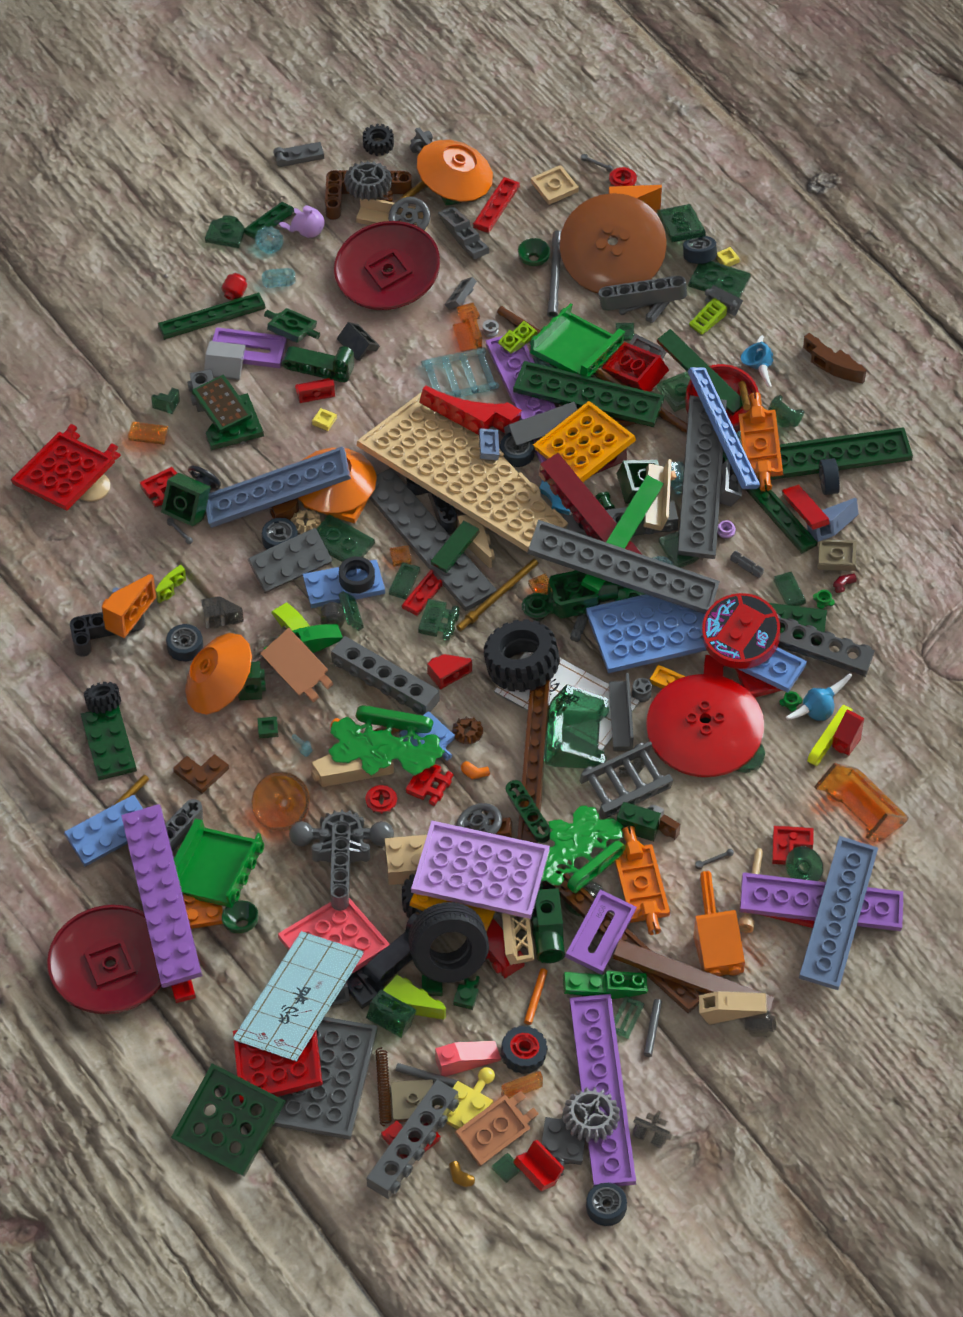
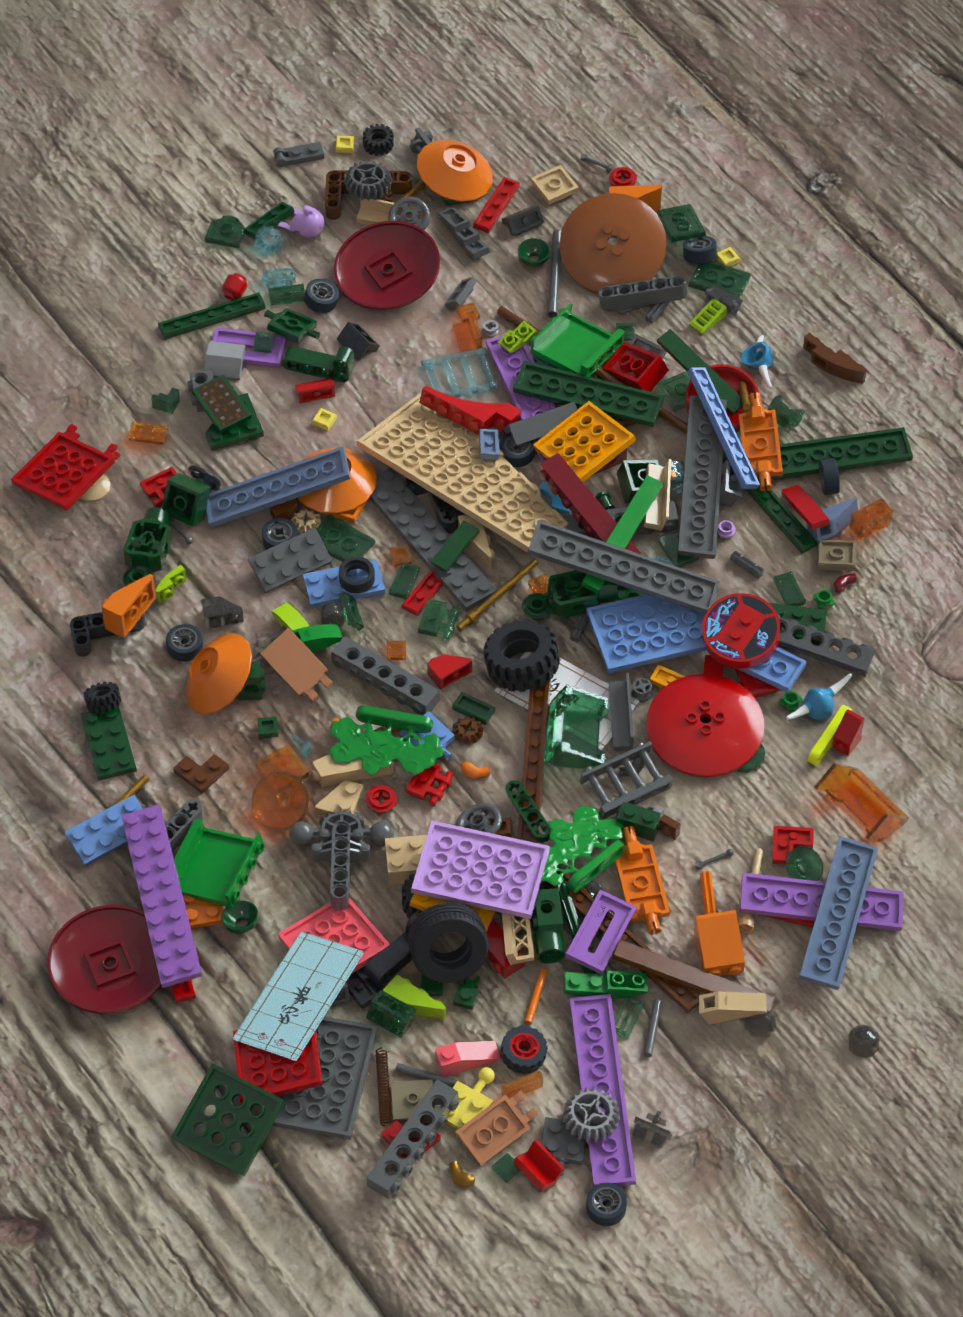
(147, 545): none -> dark green brick
(263, 342): none -> clear green tile
(282, 761): none -> clear orange plate
(286, 297): none -> clear green tile
(321, 295): none -> black wheel
(344, 144): none -> light yellow tile
(344, 796): none -> tan wing
(396, 650): none -> clear orange tile
(473, 707): none -> dark green tile
(524, 220): none -> pearl dark grey panel
(571, 915): none -> dark green axle
(863, 1041): none -> clear smoke hair
(871, 519): none -> clear orange brick

